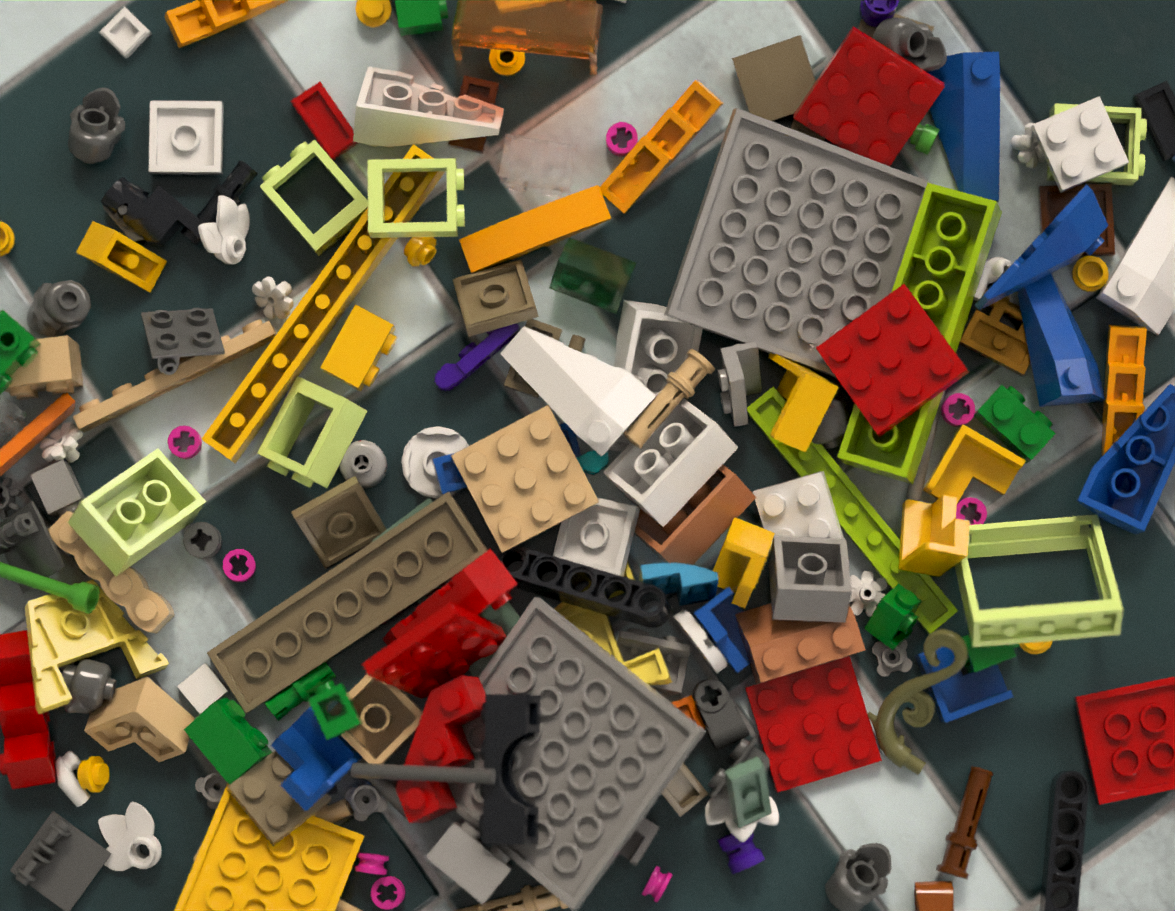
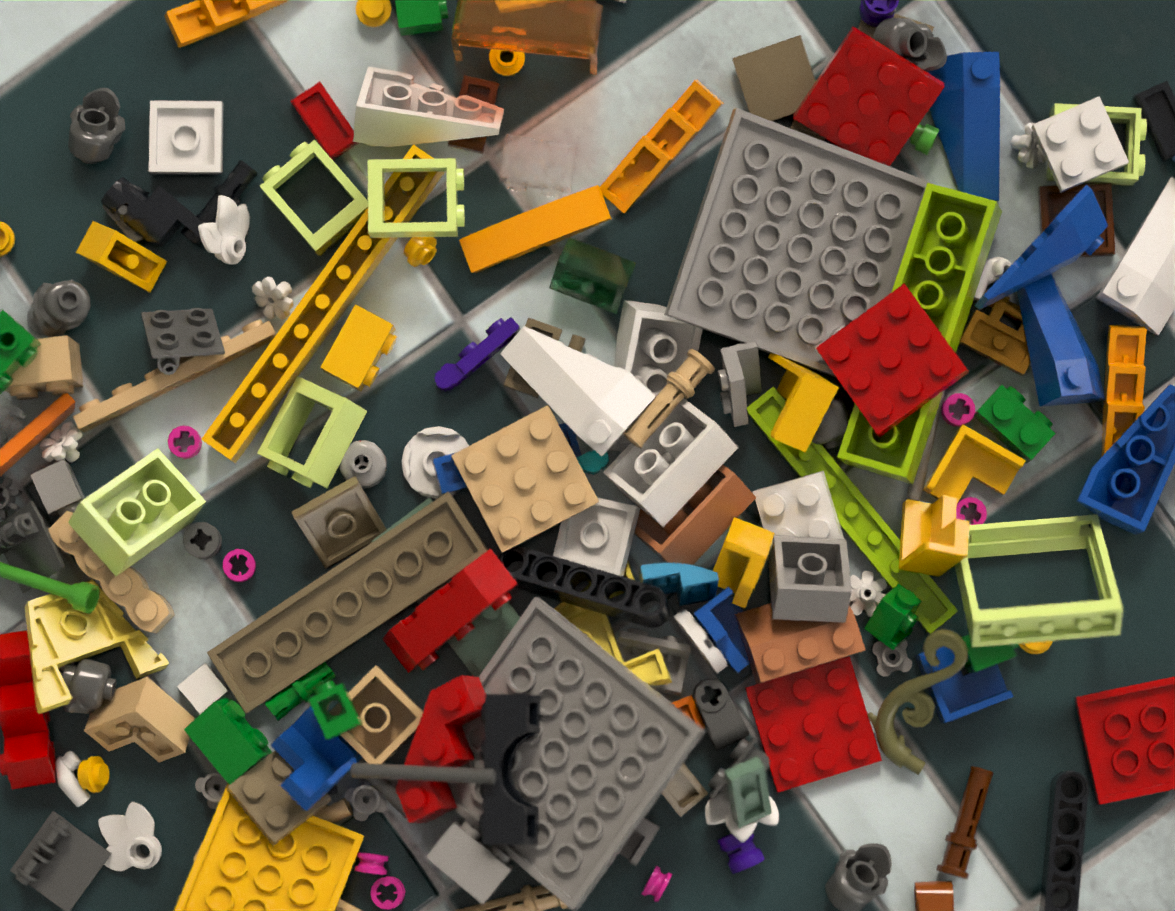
(125, 32): white tile -> none
(435, 651): red plate -> none
(495, 298): dark tan tile -> none
(612, 134): dark pink bush -> none
(1090, 273): yellow plate -> none

